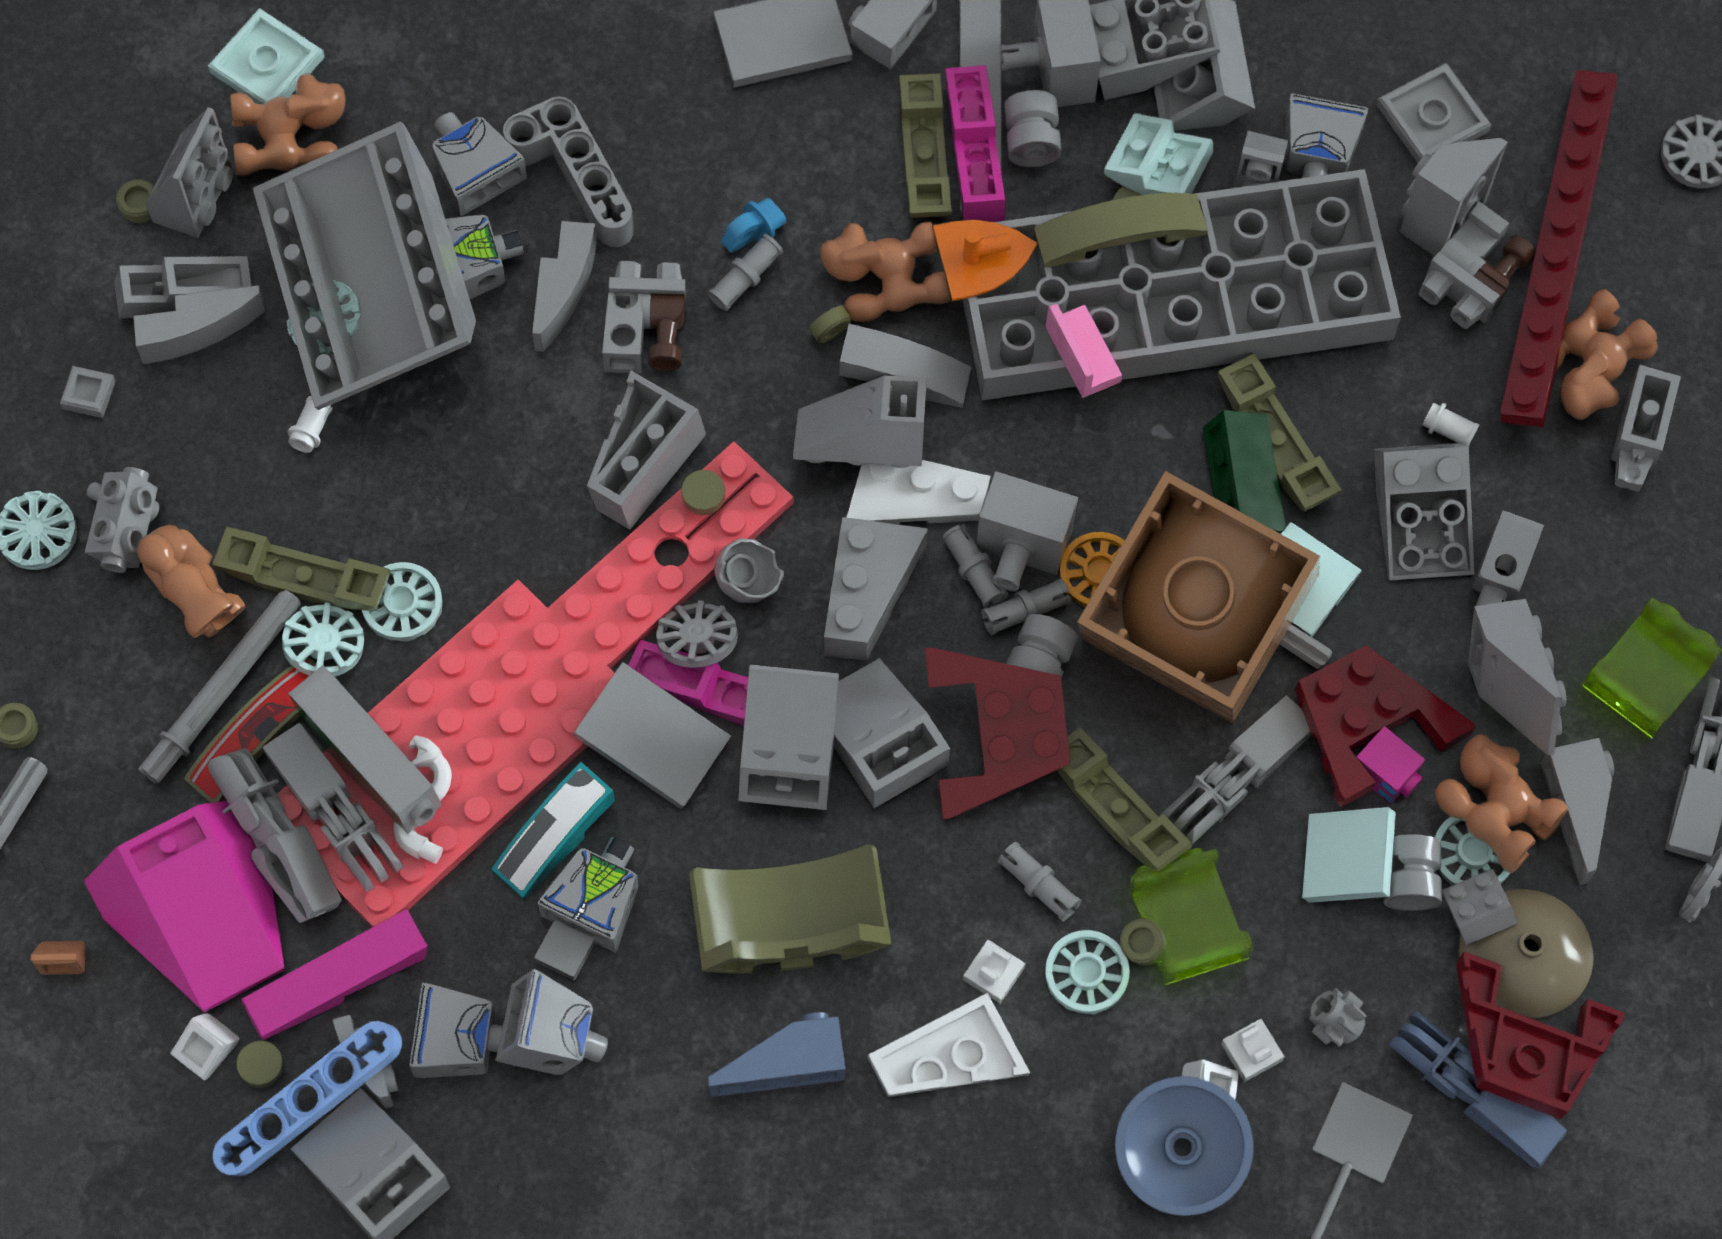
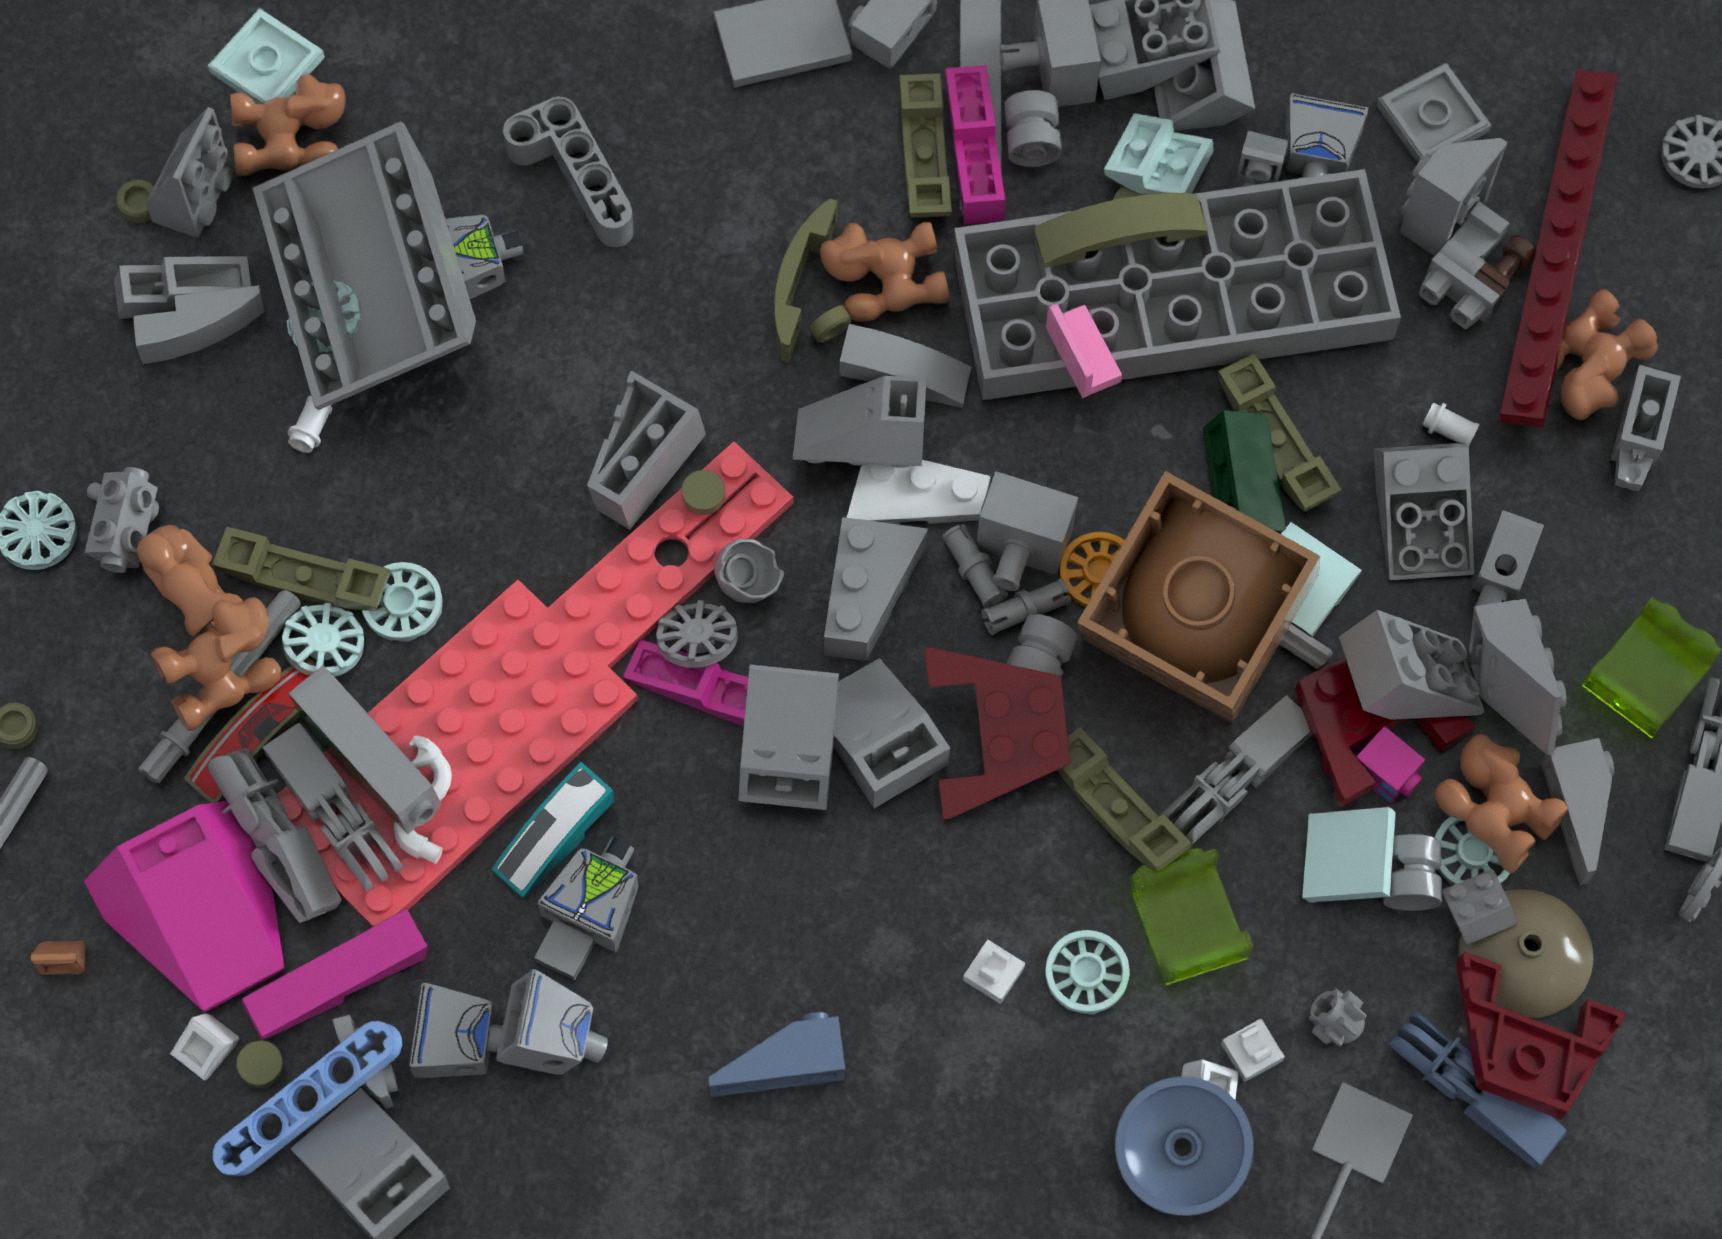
(87, 392): light grey tile -> none
(209, 658): none -> nougat animal
(474, 161): light grey torso -> none
(563, 281): light grey slope -> none
(640, 305): light grey hips -> none
(651, 735): light grey tile -> none
(745, 272): light grey pin -> none
(754, 222): dark azure piece -> none
(790, 912): olive panel -> none
(810, 236): none -> olive slope
(950, 1052): white wing -> none
(980, 255): orange shield -> none
(1039, 881): light grey pin -> none
(1143, 942): olive tile -> none
(1409, 670): none -> light grey slope

